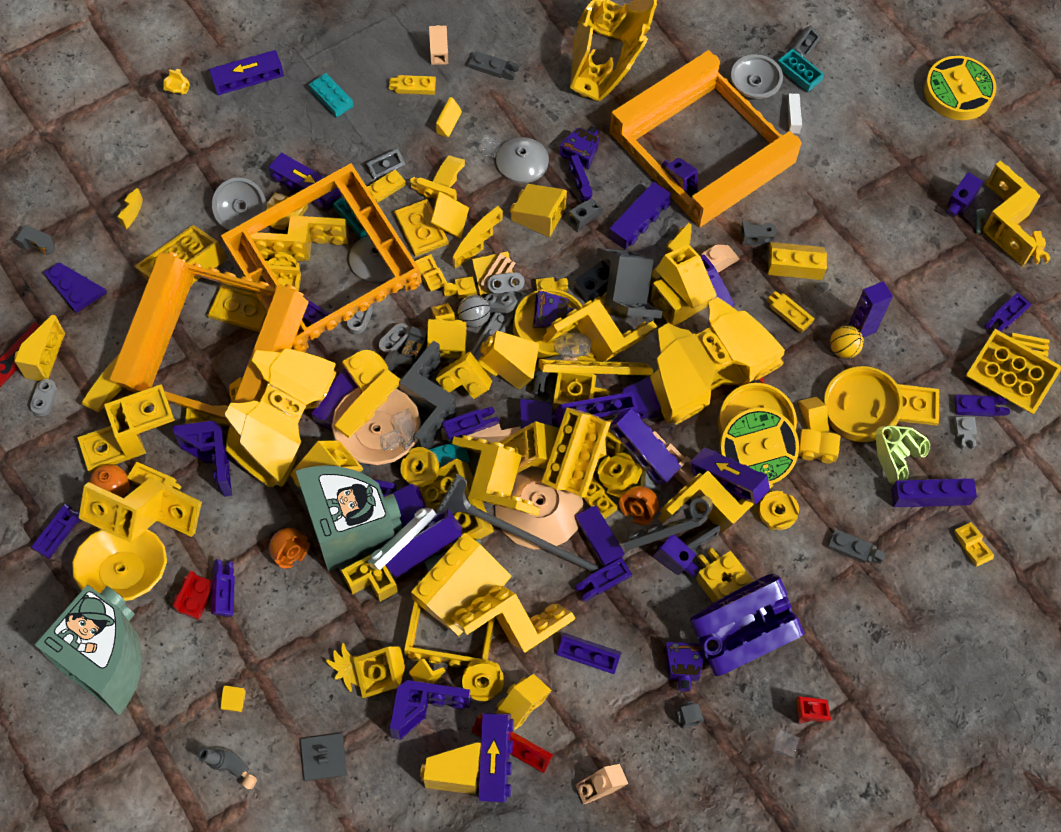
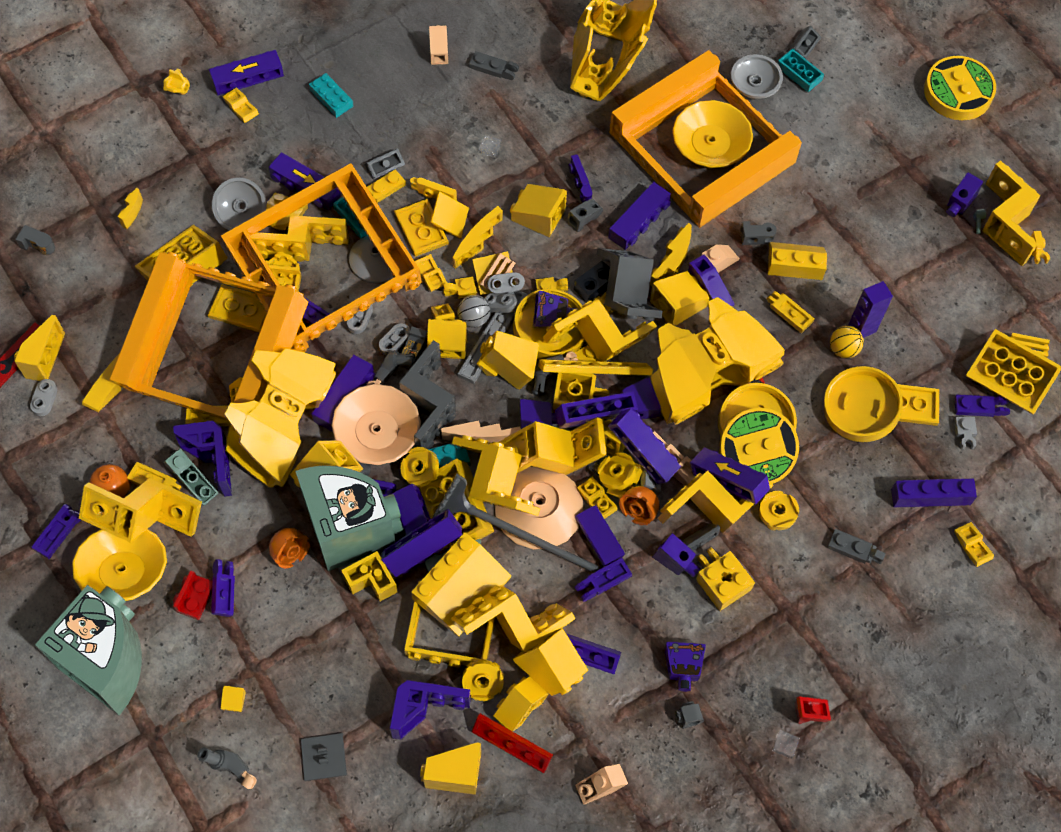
(74, 287): dark purple wing -> none
(127, 423): yellow bracket -> none
(190, 476): none -> sand green slope
(240, 106): none -> yellow slope
(345, 667): yellow piece -> none
(365, 368): yellow slope -> none
(367, 403): yellow slope -> none
(379, 670): yellow slope -> none
(402, 538): white plate -> none
(404, 431): clear brick -> none
(413, 84): yellow hinge -> none
(423, 673): yellow panel -> none
(448, 118): yellow slope -> none
(448, 171): yellow slope -> none
(465, 372): yellow brick -> none
(469, 423): dark purple hinge -> none
(495, 757): dark purple brick -> none
(522, 167): light grey dish -> none
(553, 663): none -> yellow slope
(572, 345): clear dish -> none
(576, 452): yellow brick -> none
(581, 143): dark purple torso -> none
(683, 173): dark purple torso -> none
(687, 275): yellow slope -> none
(693, 519): dark grey hinge -> none
(717, 123): none -> yellow dish
(746, 624): dark purple panel -> none
(794, 113): white piece -> none
(815, 414): yellow slope -> none
(819, 446): yellow brick -> none
(900, 444): yellowish green connector -> none
(1009, 312): dark purple hinge -> none

